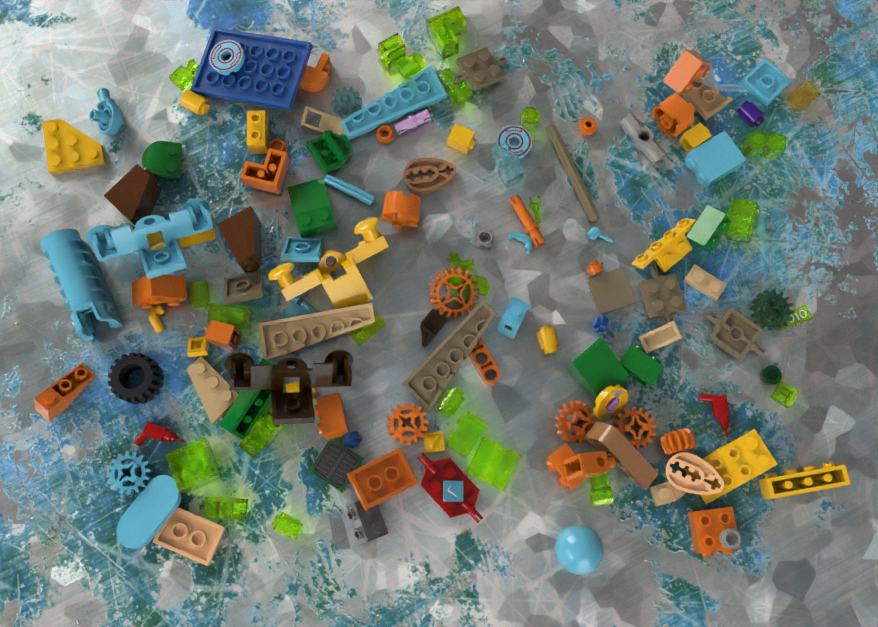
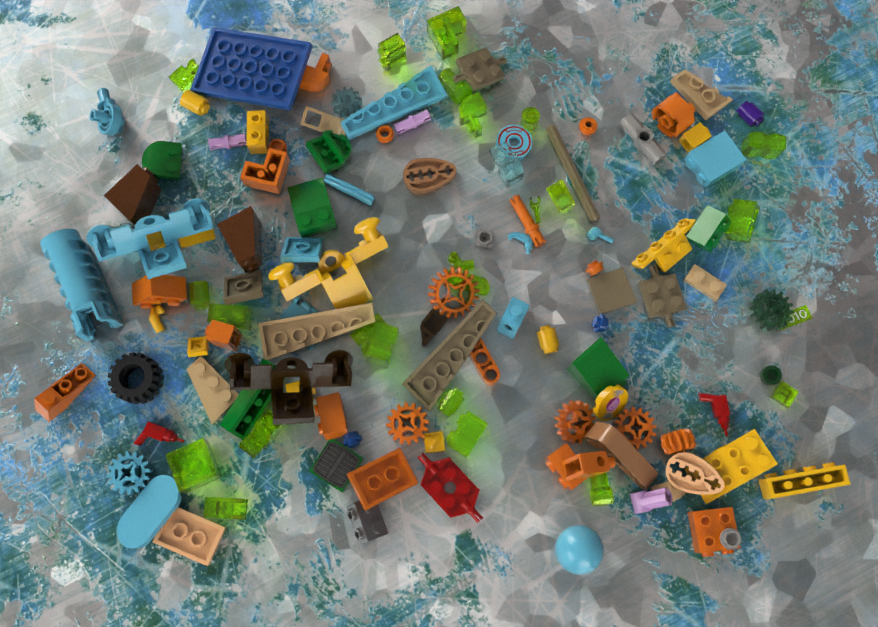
(69, 148): yellow plate -> none
(225, 48): medium azure tile -> none
(227, 141): none -> lavender pin
(287, 525): clear neon green brick -> none
(380, 344): none -> clear neon green brick
(401, 209): orange brick -> none
(411, 65): clear neon green brick -> none
(452, 491): medium azure slope -> none
(461, 139): yellow brick -> none
(469, 112): none -> clear neon green brick
(493, 464): clear neon green slope -> none
(560, 195): none -> clear neon green brick
(641, 366): green brick -> none
(646, 501): none -> lavender piece
(660, 337): tan plate -> none
(685, 71): orange brick -> none
(735, 334): dark tan plate -> none
(766, 82): medium azure tile -> none
(808, 94): clear yellow brick -> none

